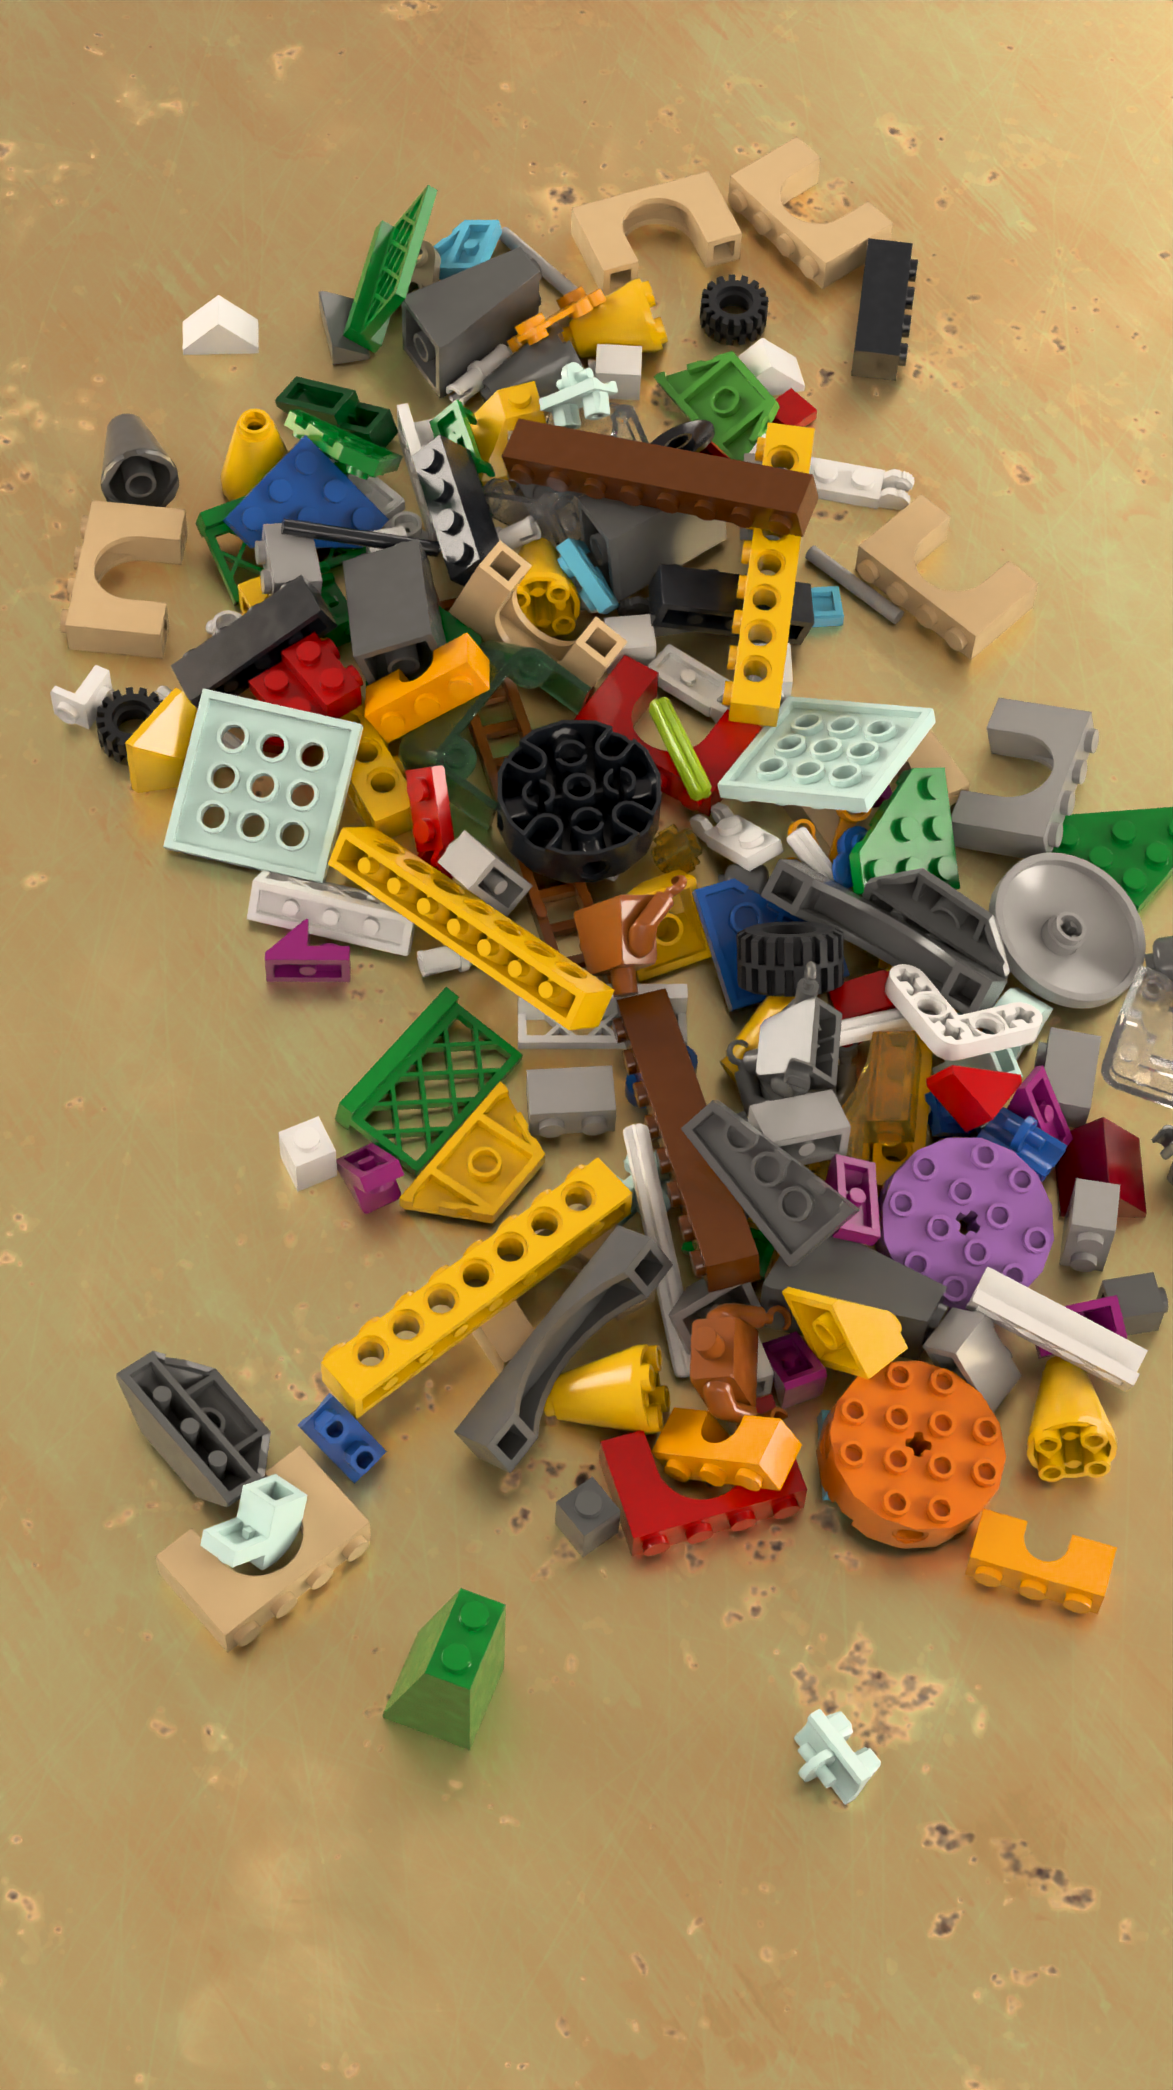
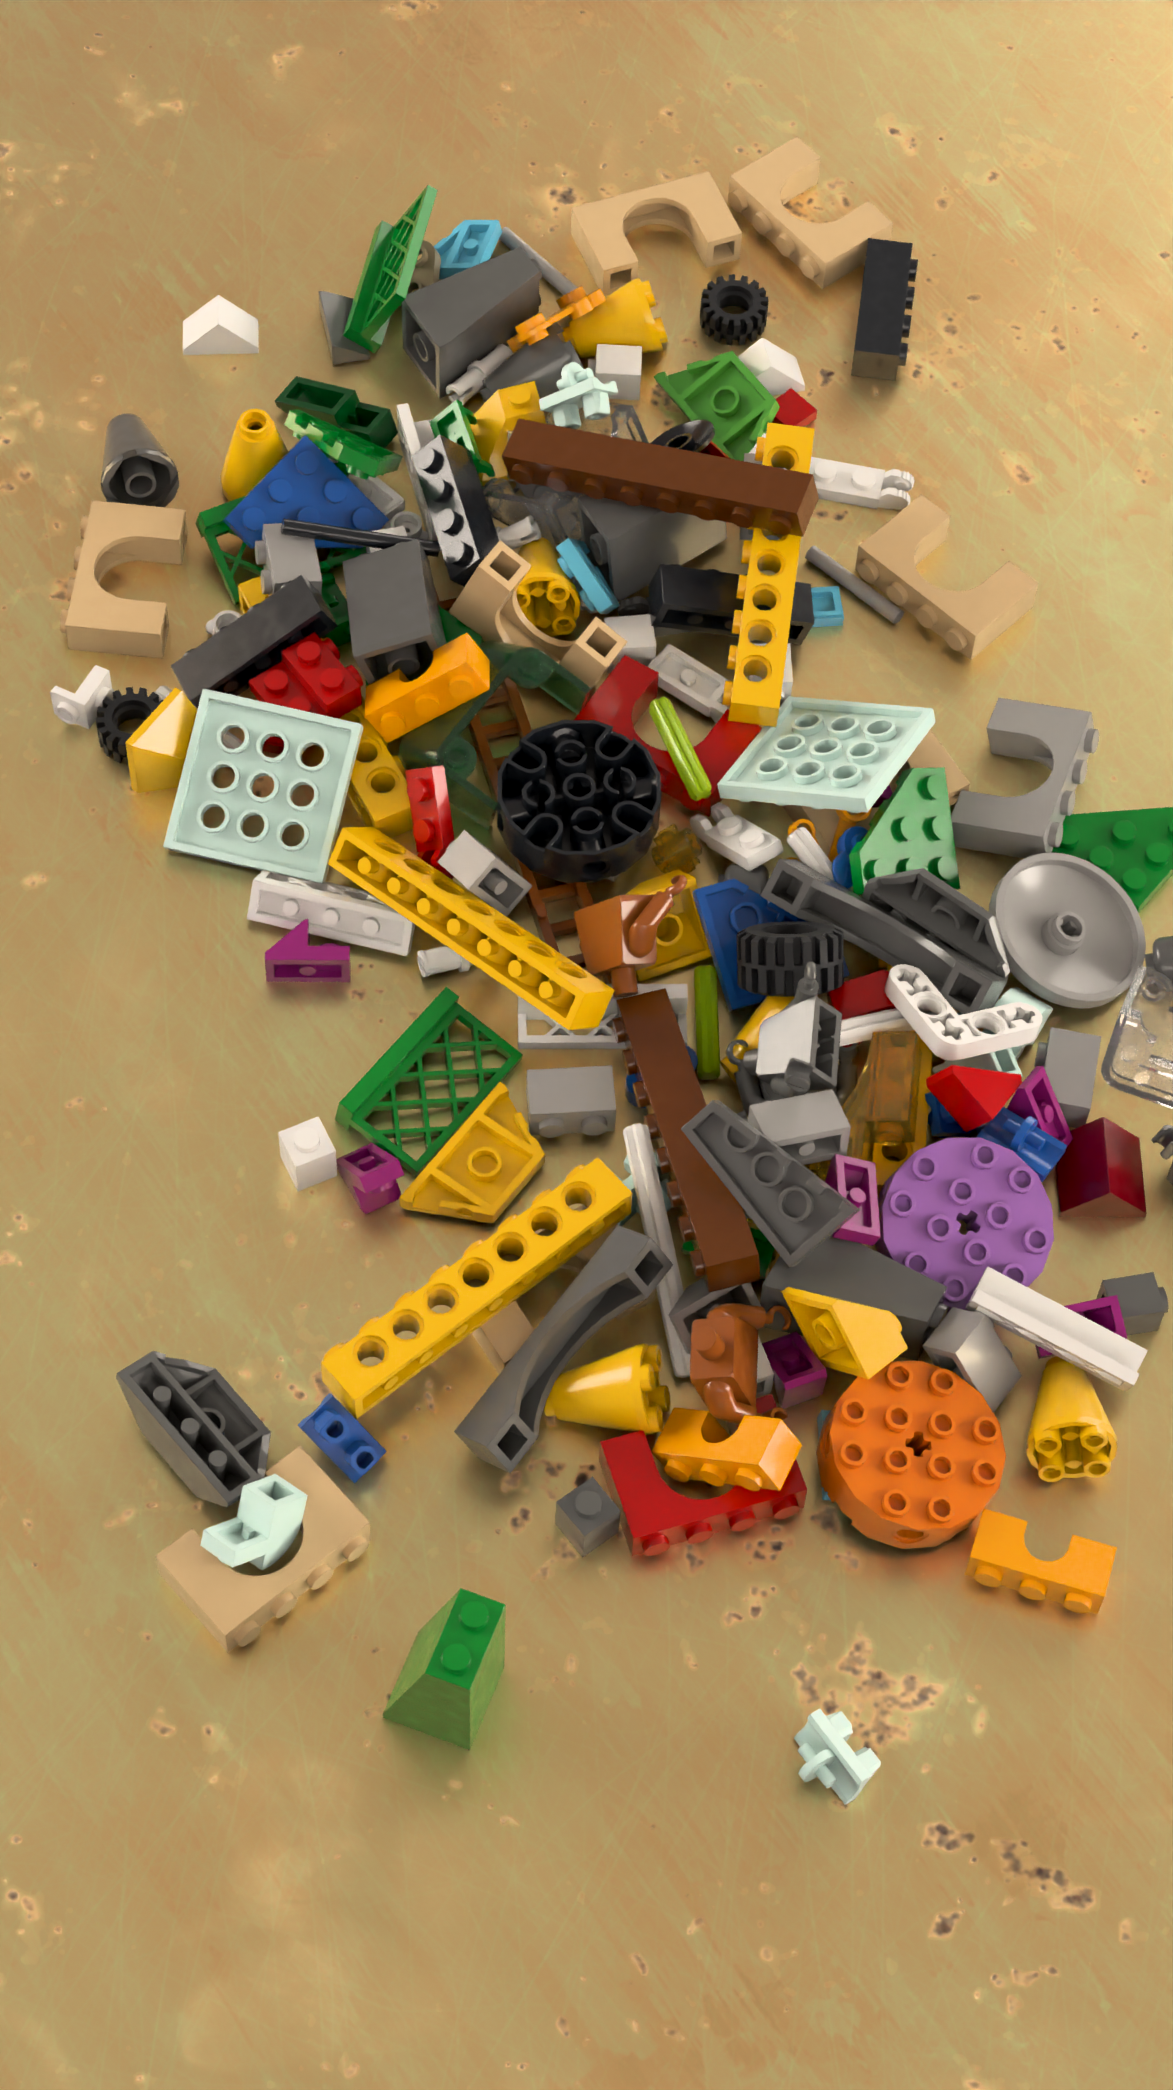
(707, 1022): none -> lime axle
(1089, 1225): light grey brick -> none

